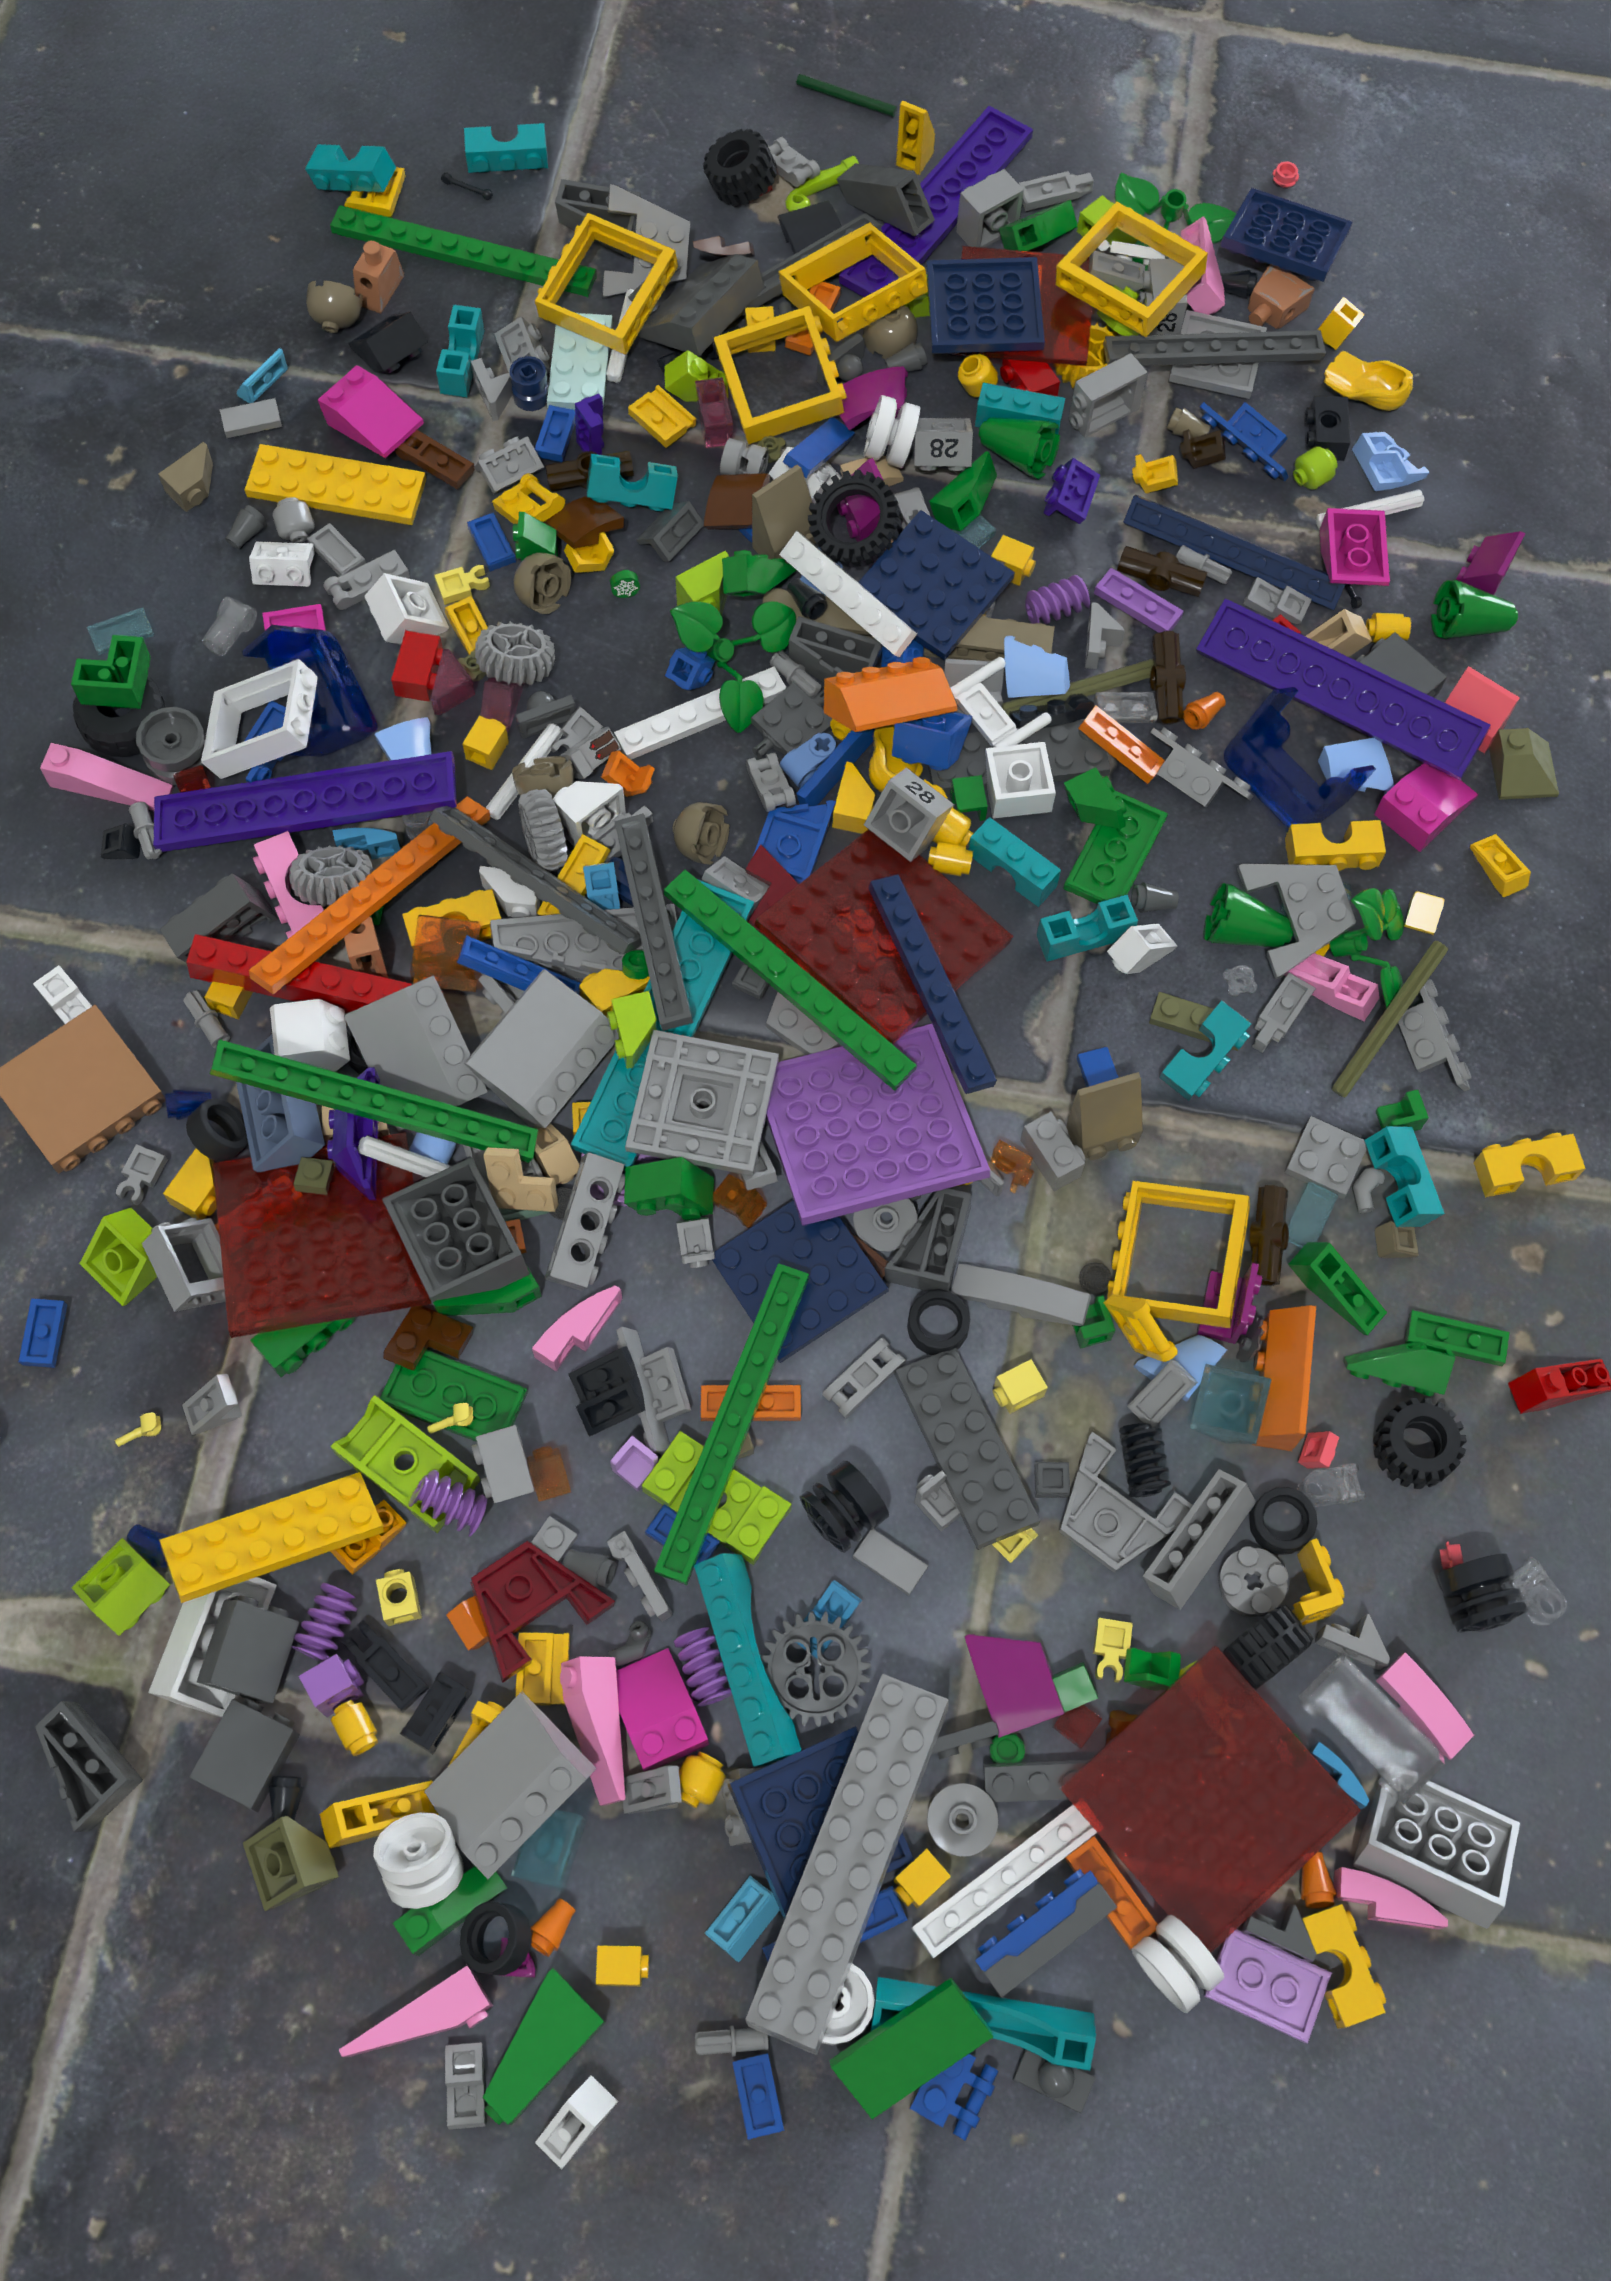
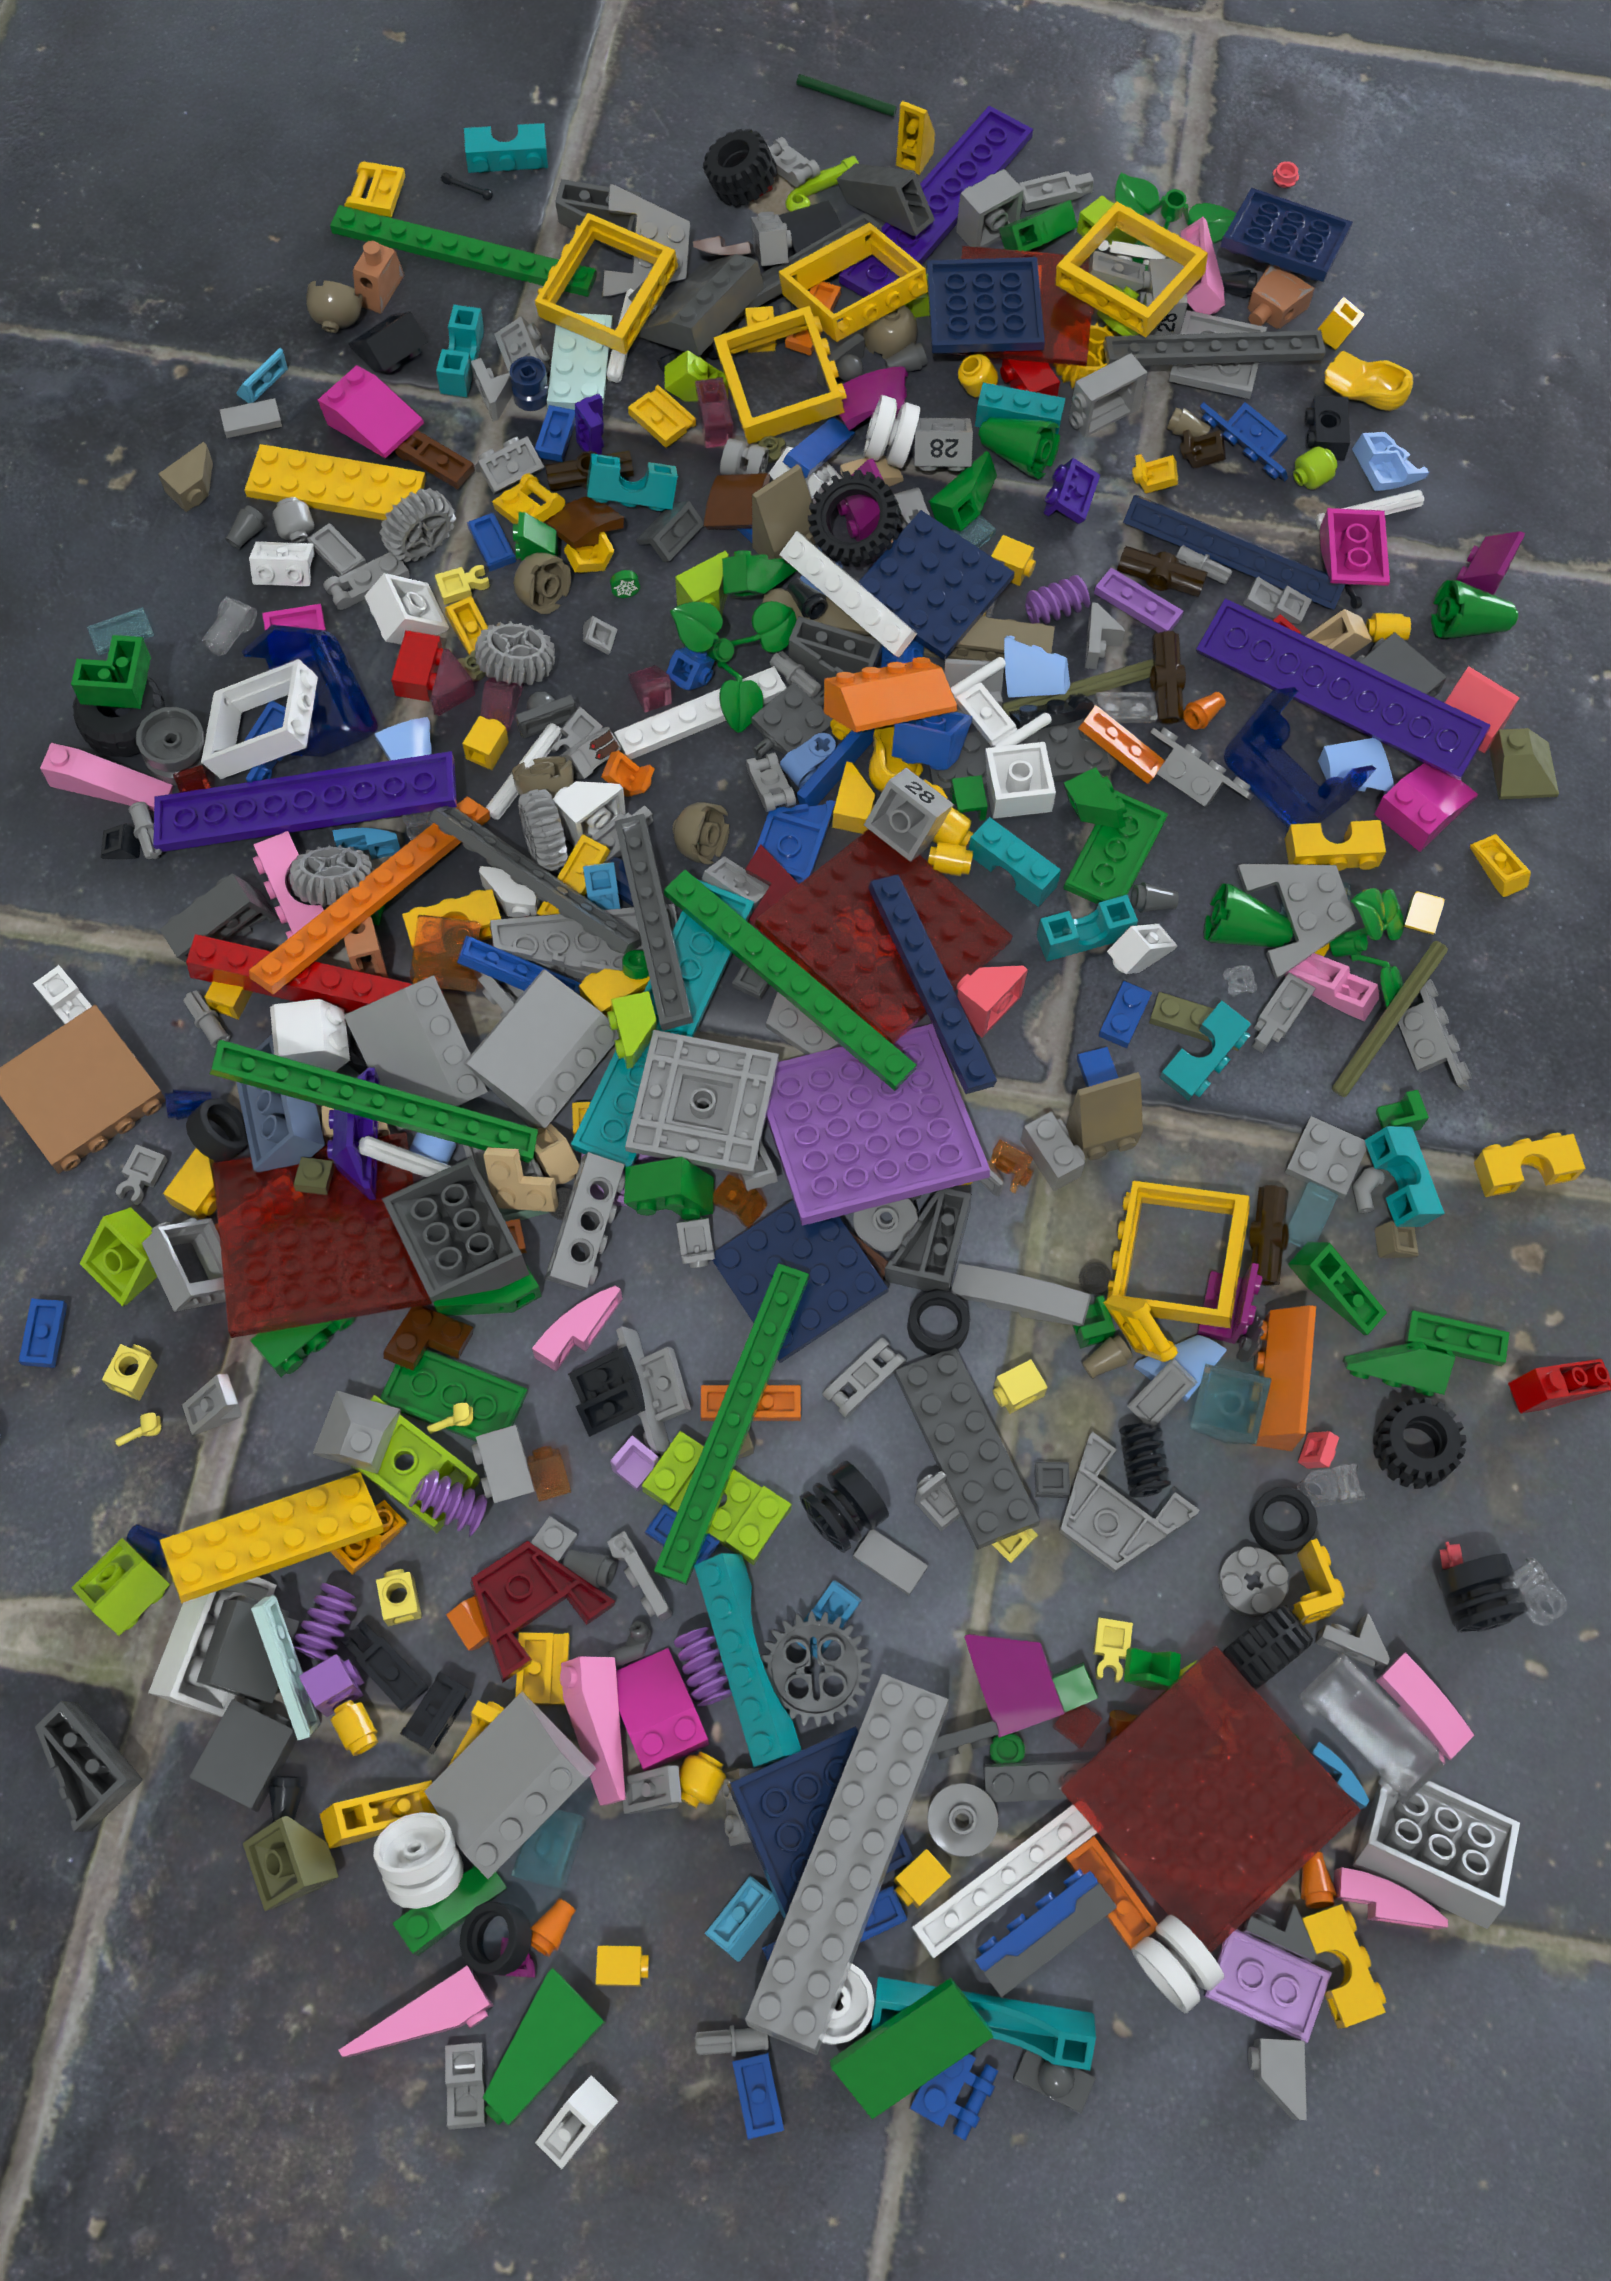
(134, 1384): none -> light yellow brick
(285, 1666): none -> light aqua tile
(356, 1432): none -> light grey slope
(365, 172): teal arch -> none
(417, 525): none -> light grey gear
(599, 634): none -> light grey slope
(651, 687): none -> clear pink slope
(770, 239): none -> light grey brick
(990, 994): none -> coral slope
(1107, 1357): none -> dark tan cone
(1125, 1014): none -> blue plate
(1199, 1539): light grey brick -> none
(1281, 2073): none -> light grey slope

